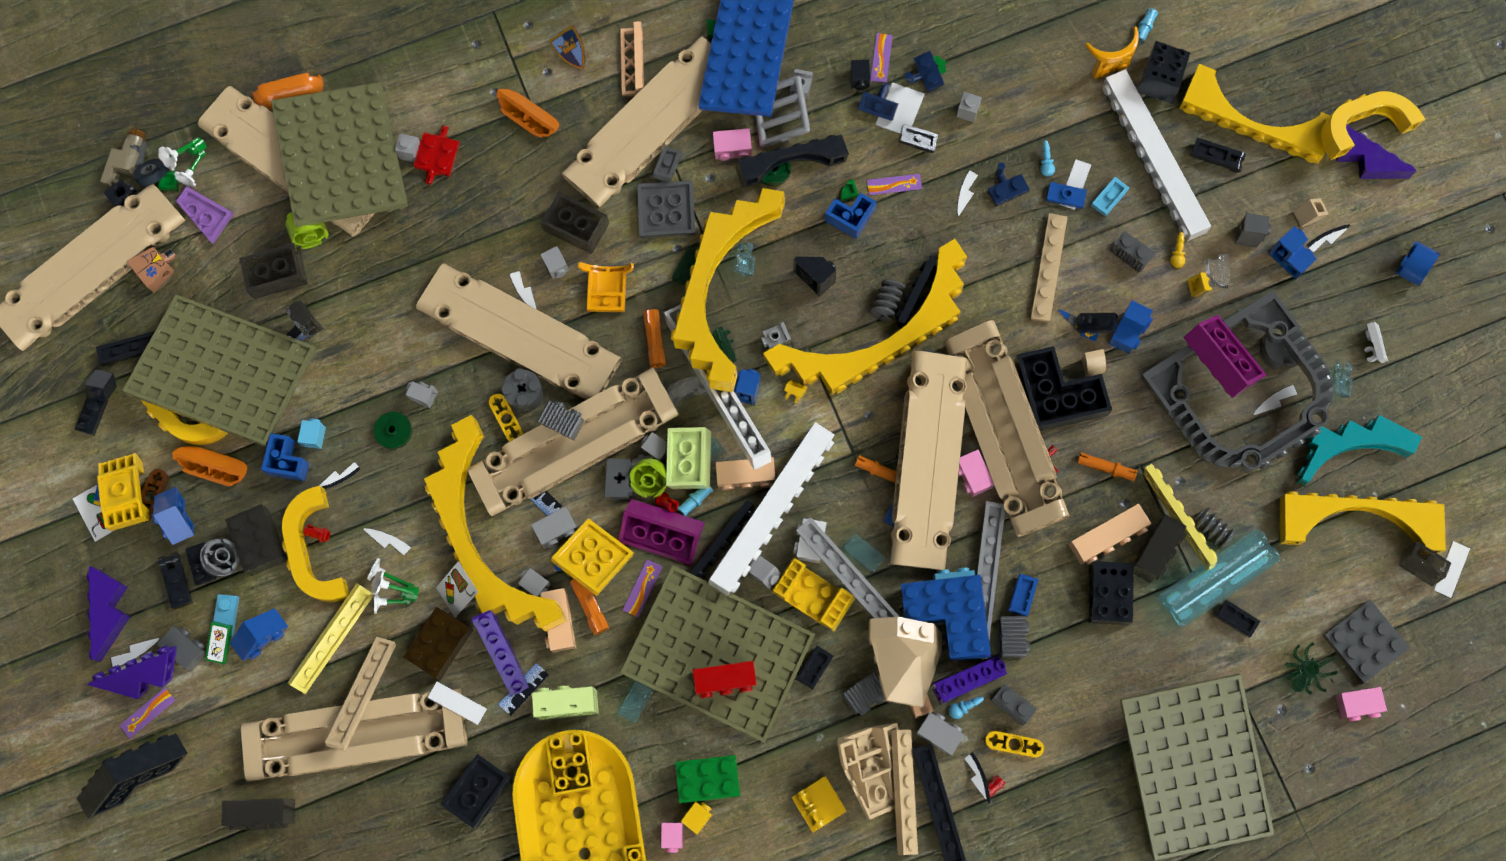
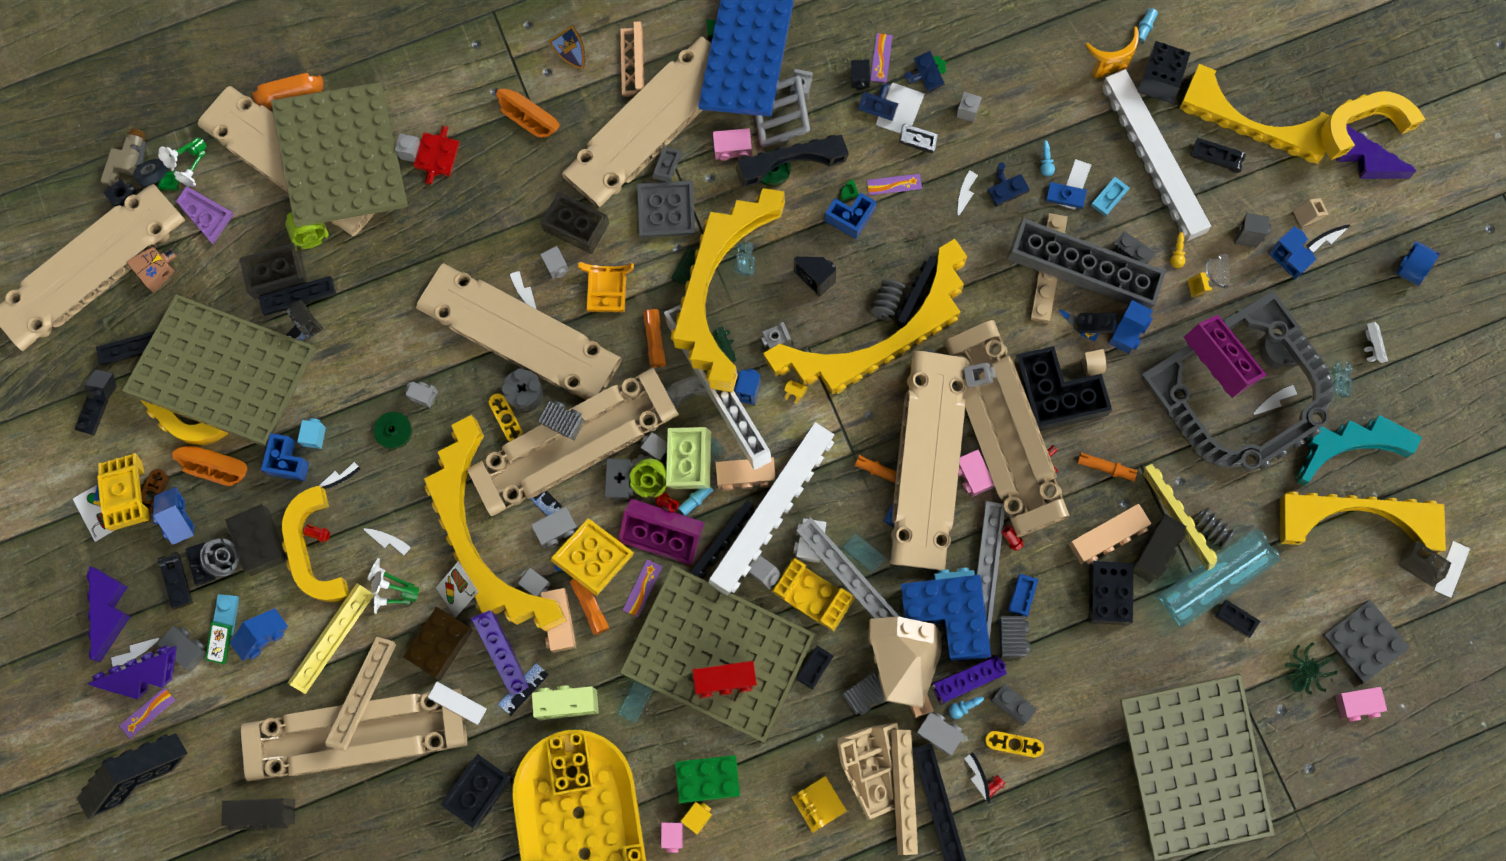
(306, 292): none -> black plate
(973, 373): none -> light grey brick
(1015, 542): none -> red pin
(1085, 264): none -> dark grey brick

